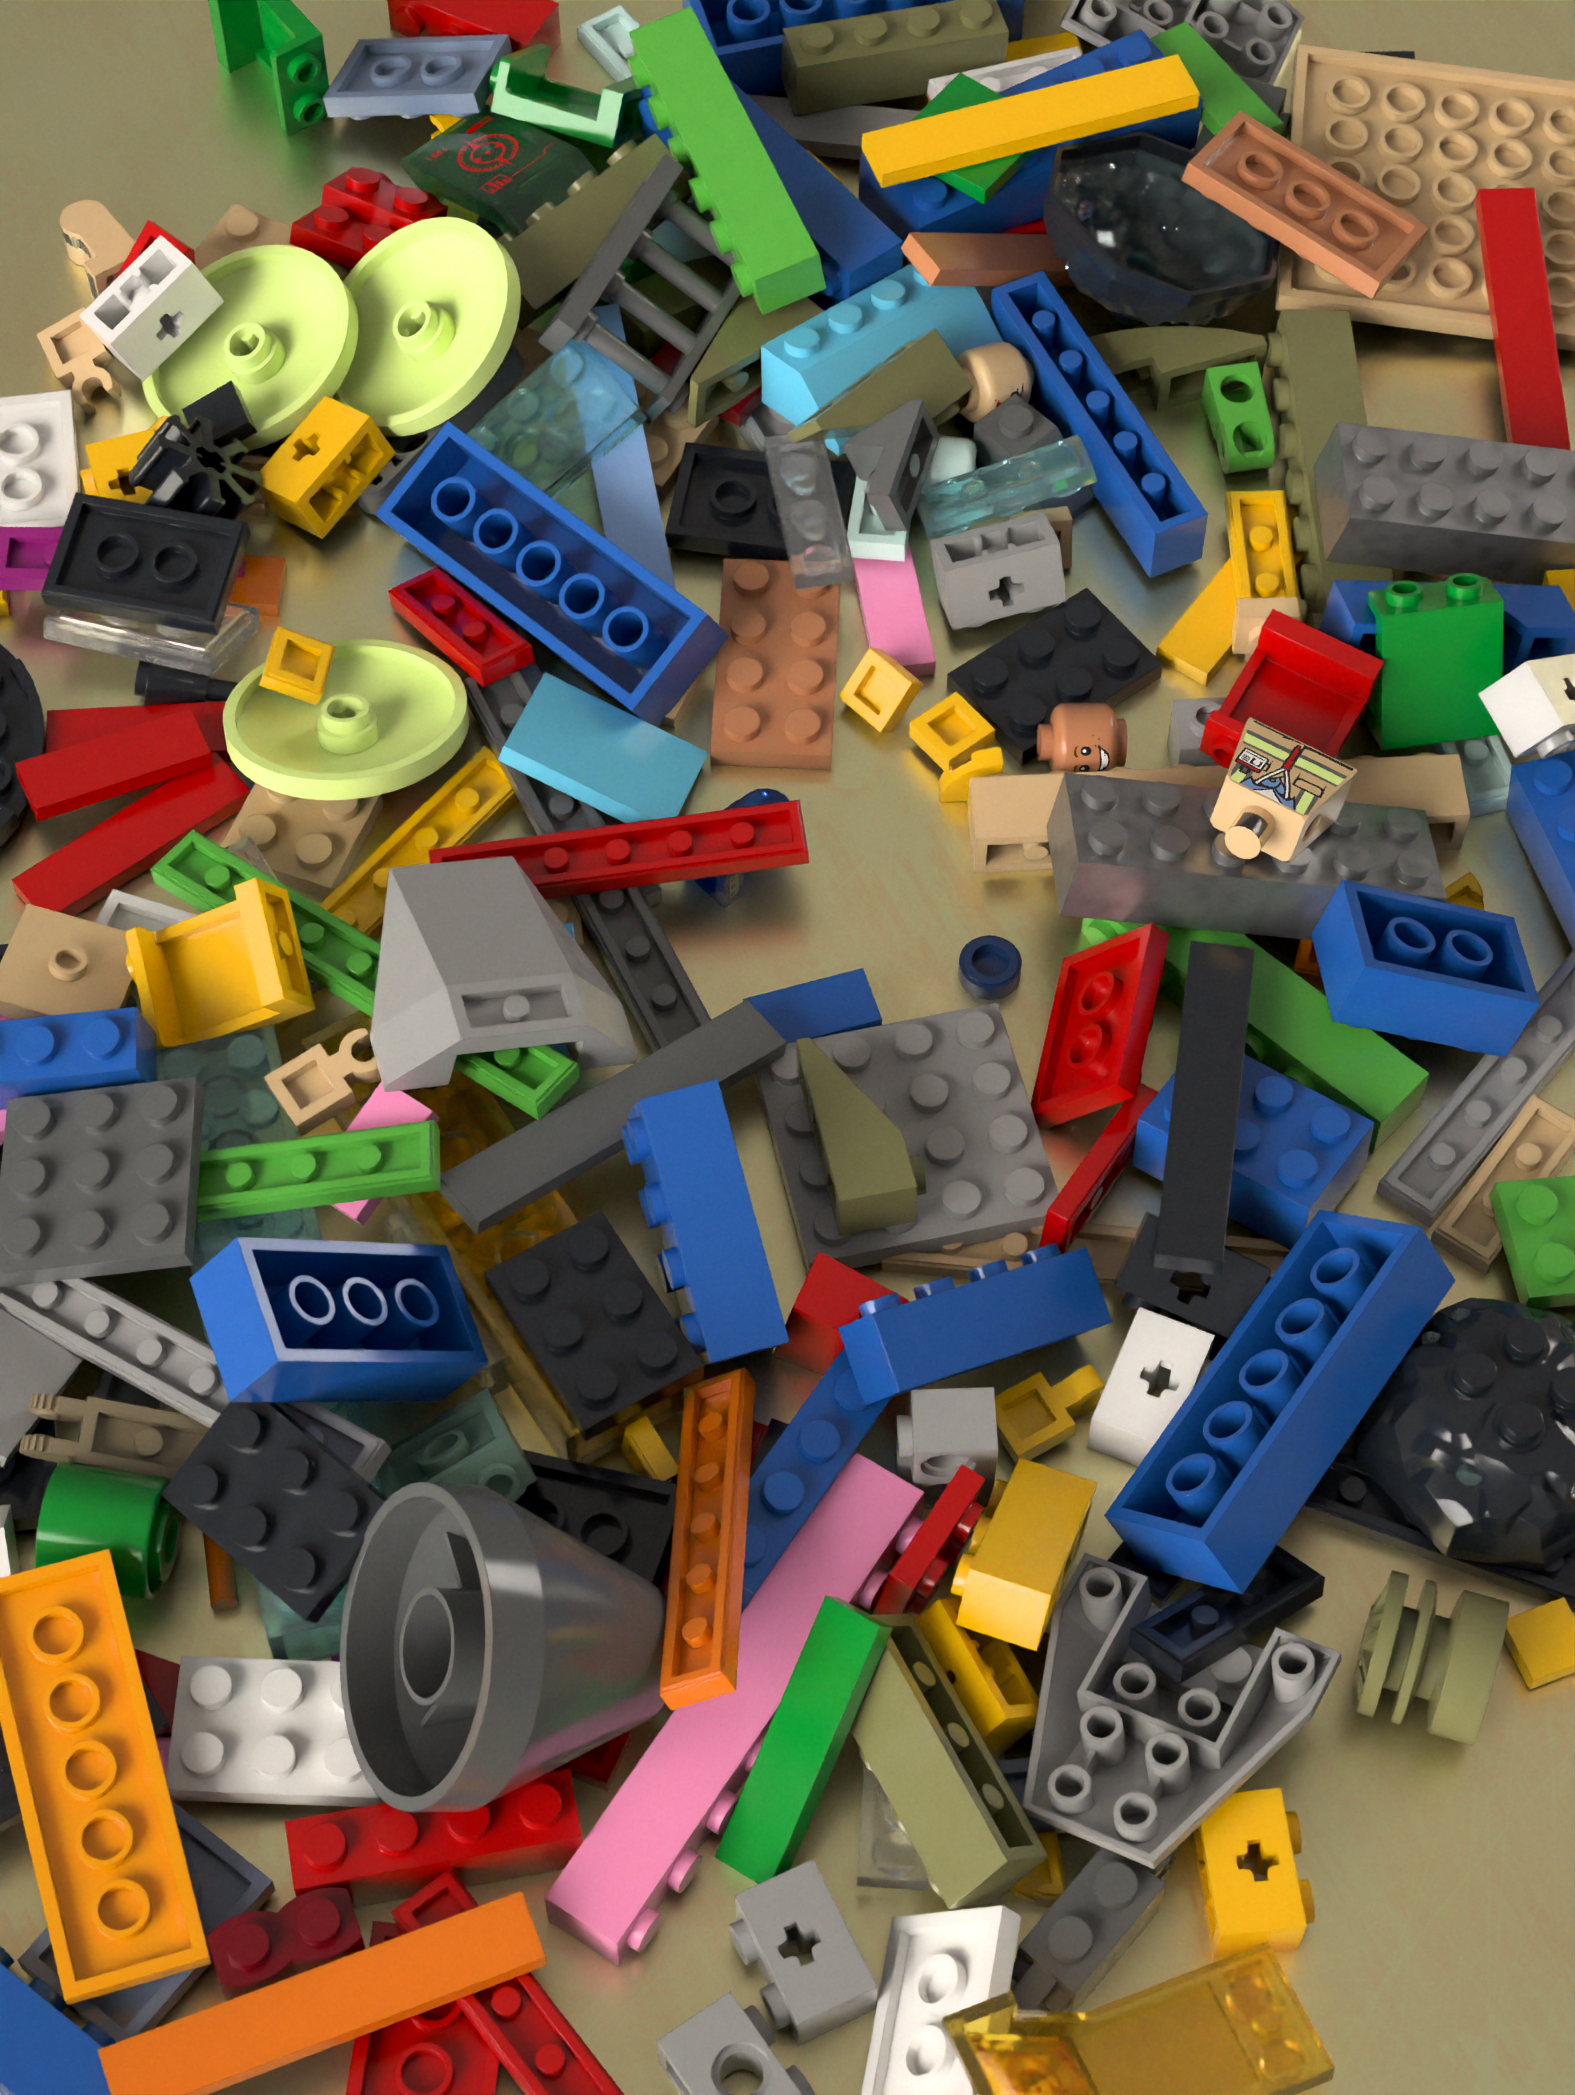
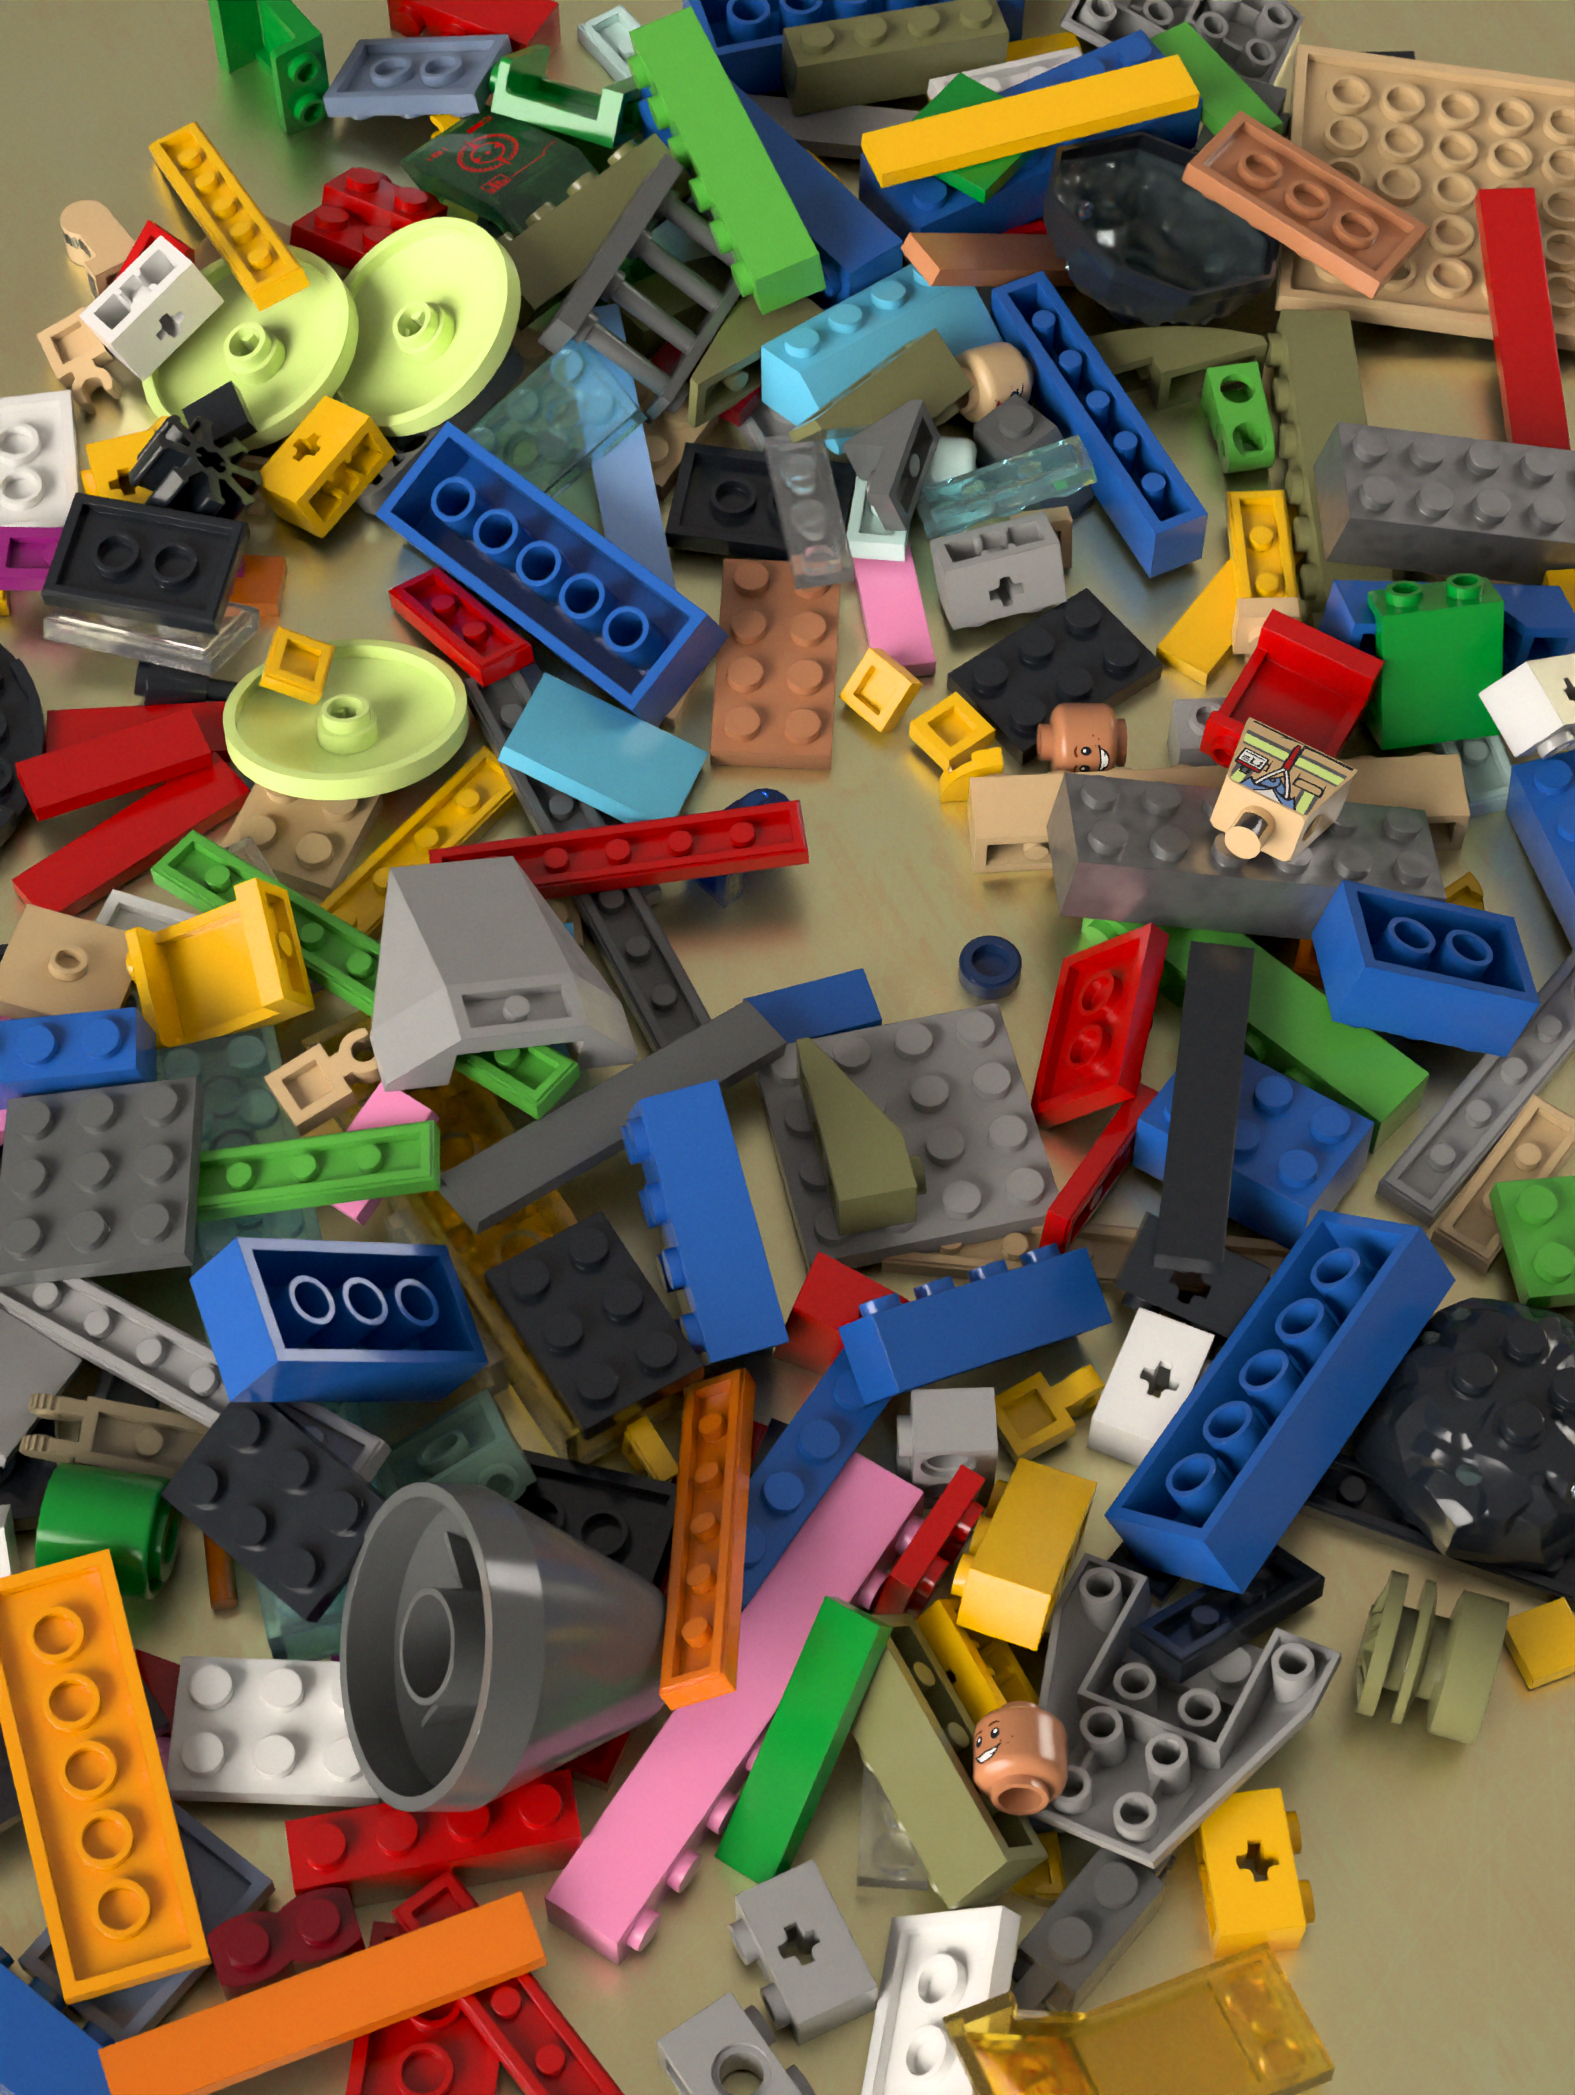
(229, 216): none -> yellow tile
(1020, 1758): none -> nougat head

